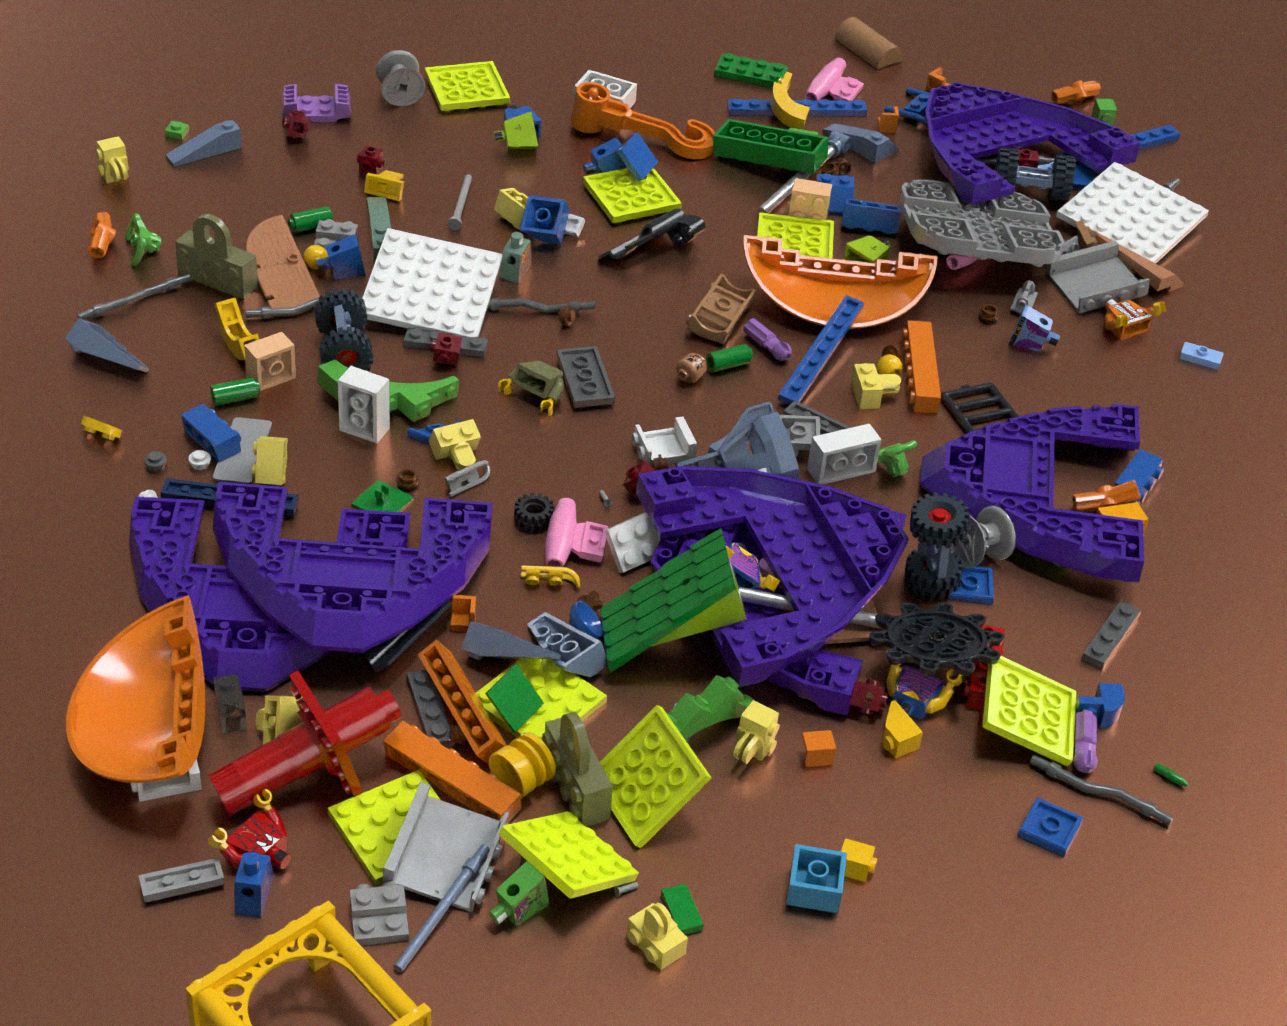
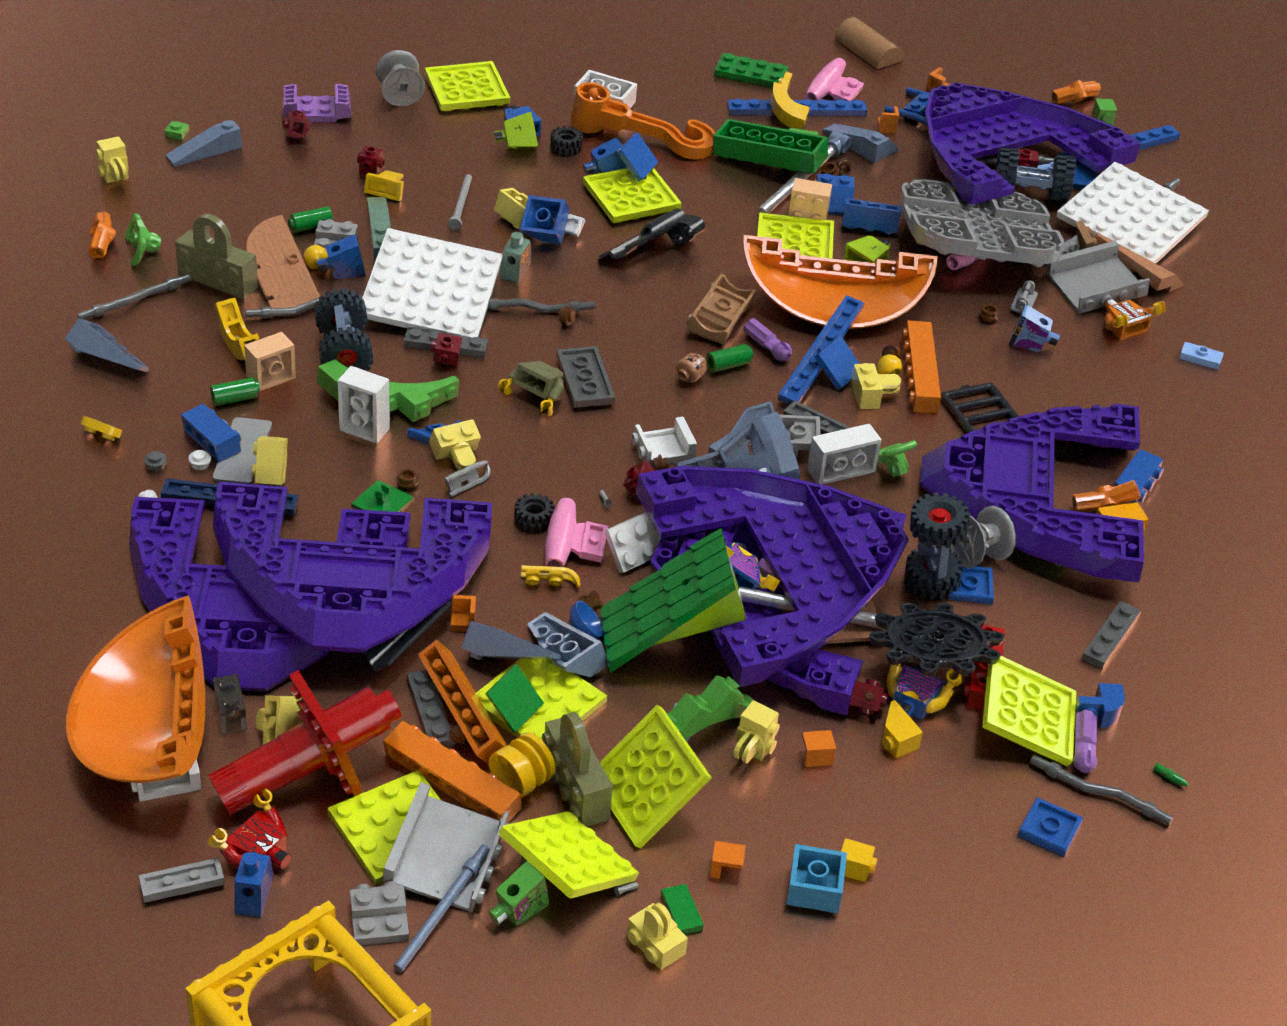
(566, 141): none -> black tyre
(726, 855): none -> orange panel
(837, 362): none -> blue tile

